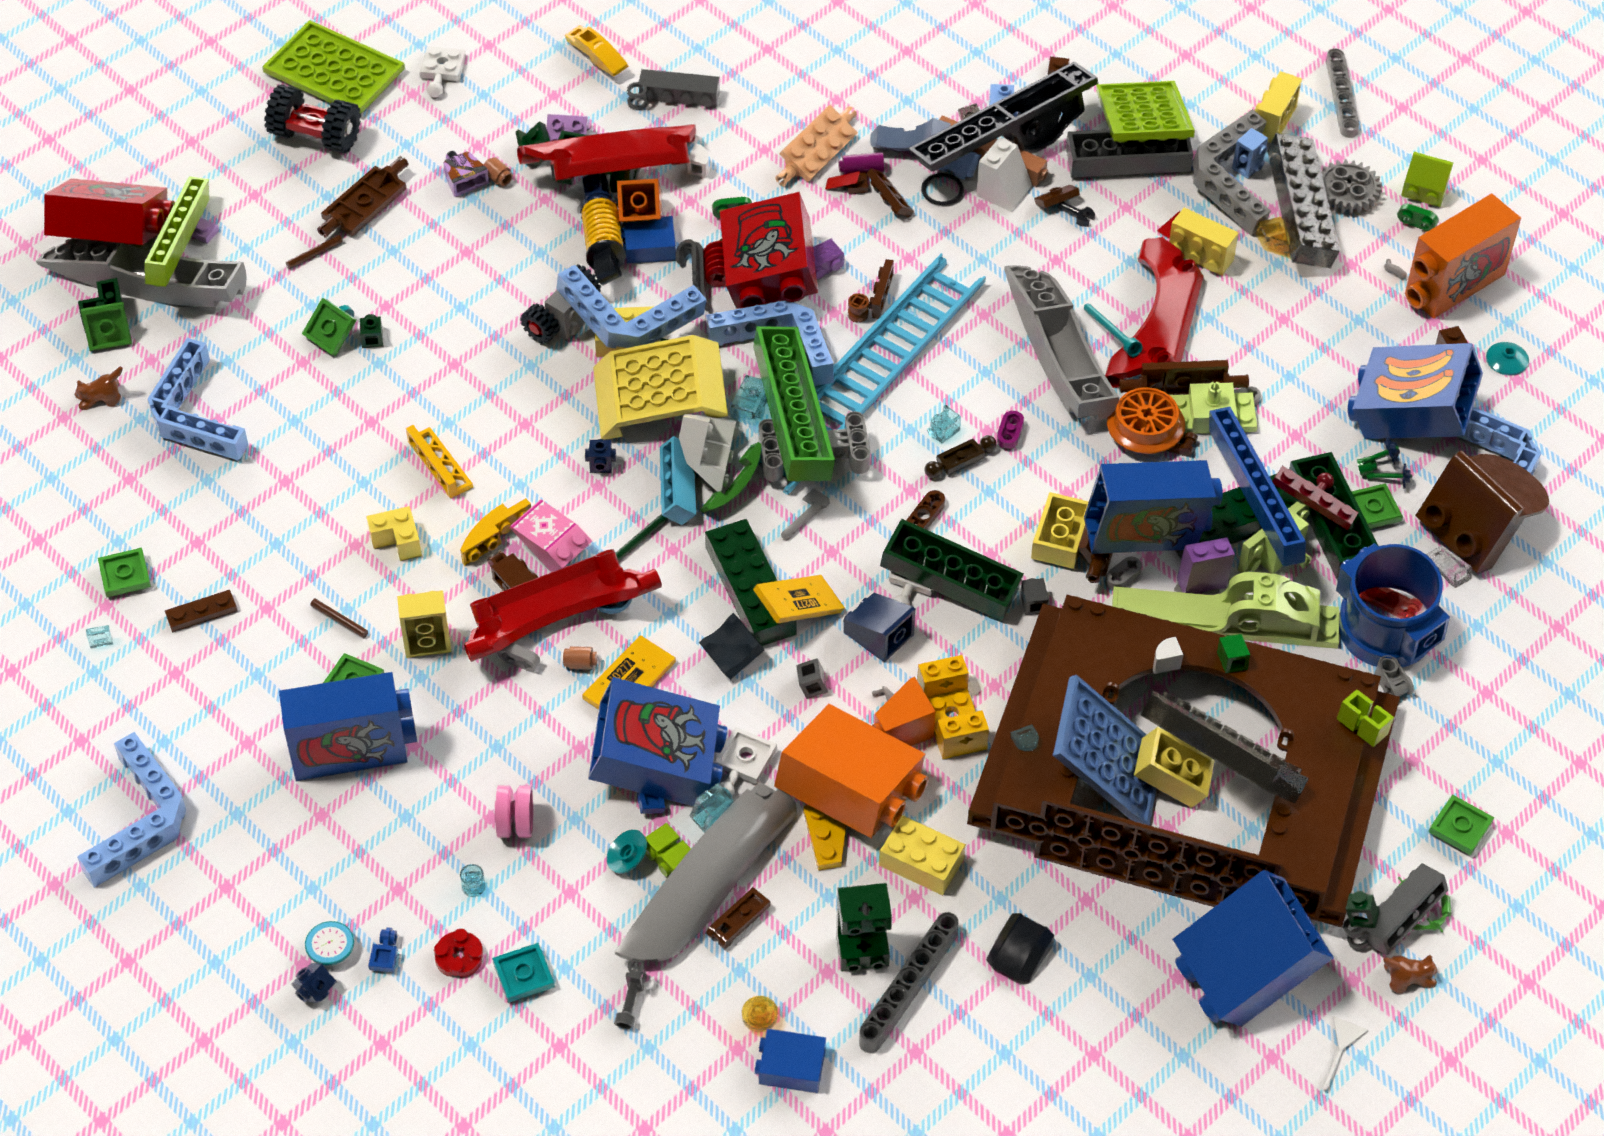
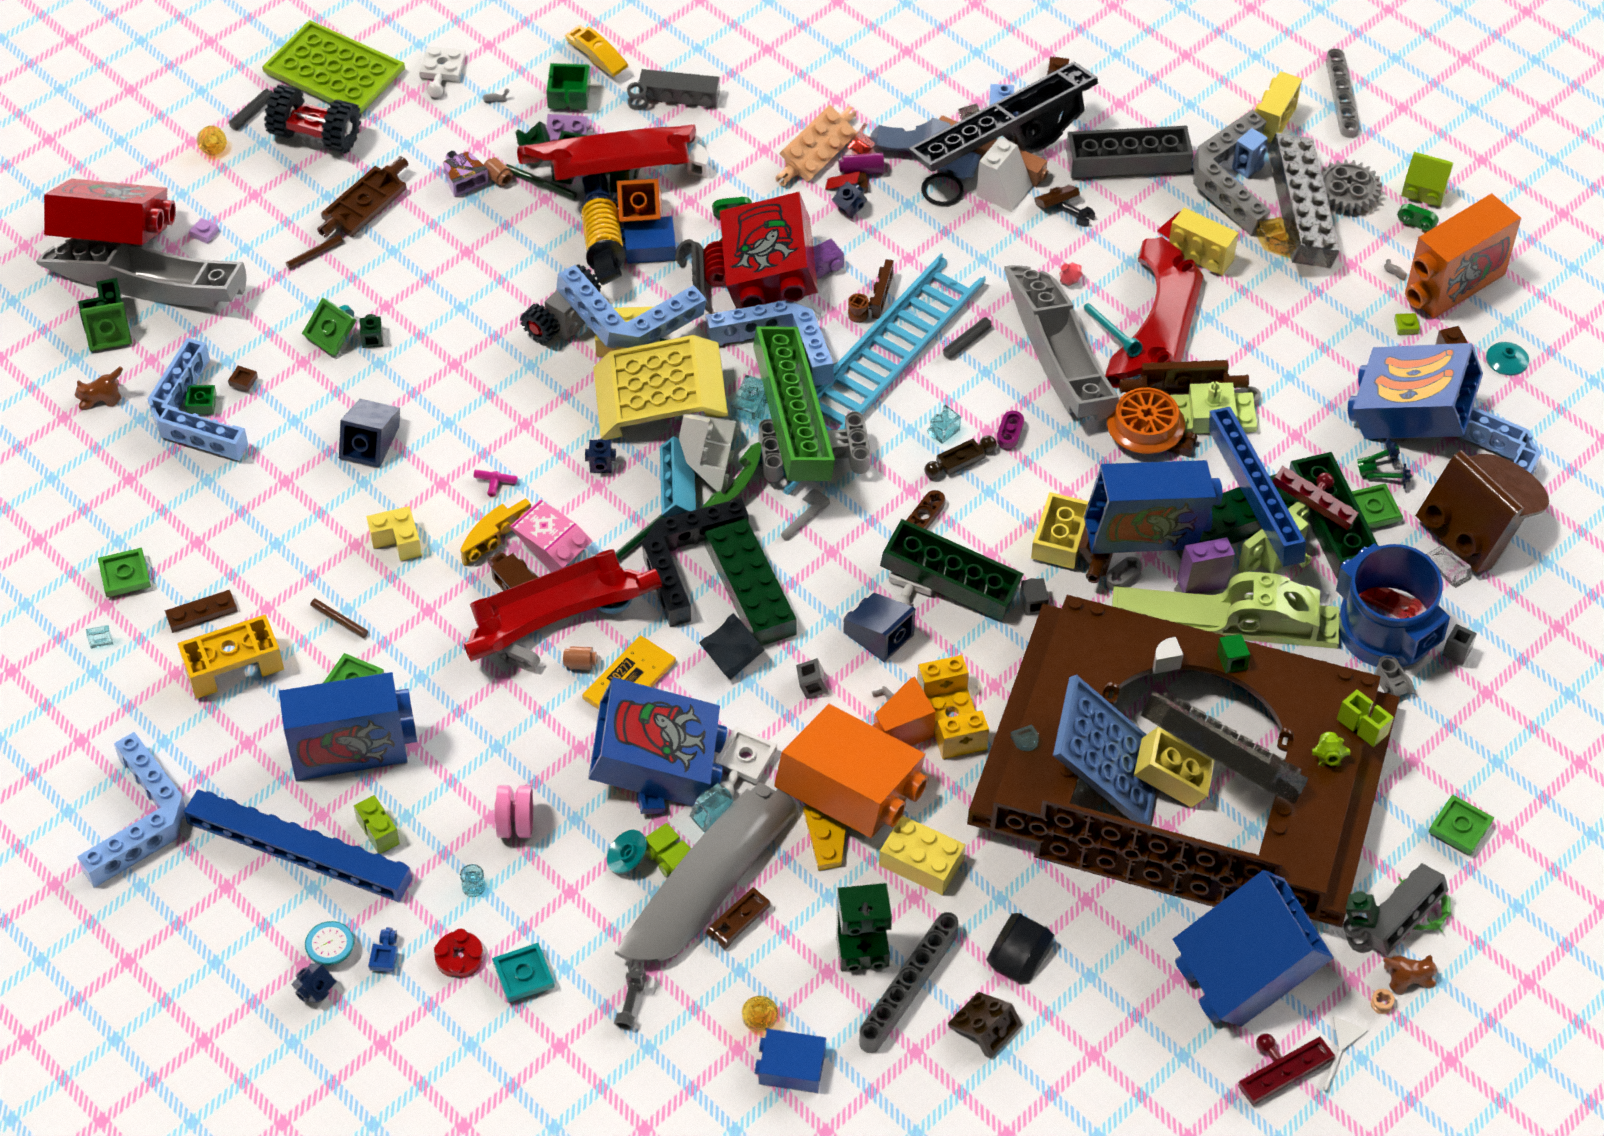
(176, 231): lime brick -> none
(200, 399): none -> green piece
(205, 657): none -> yellow plate
(211, 140): none -> clear yellow plate
(242, 378): none -> reddish brown plate
(250, 109): none -> dark grey axle
(298, 845): none -> blue brick
(368, 432): none -> dark blue slope
(380, 828): none -> lime piece
(424, 624): light yellow brick -> none
(436, 465): yellow fence -> none
(494, 477): none -> dark pink piece
(496, 97): none -> light grey piece
(542, 182): none -> dark green bar
(568, 86): none -> green piece
(679, 531): none -> black brick
(798, 598): yellow tile -> none
(850, 198): none -> dark blue brick
(861, 142): none -> clear red panel
(889, 193): reddish brown plate -> none
(967, 337): none -> dark grey axle
(988, 1020): none -> dark brown bracket
(1070, 273): none -> coral piece
(1144, 111): lime plate -> none
(1283, 1069): none -> dark red plate
(1330, 749): none -> lime rock
(1380, 1007): none -> light nougat bush
(1406, 324): none -> lime plate
(1459, 644): none -> dark grey brick

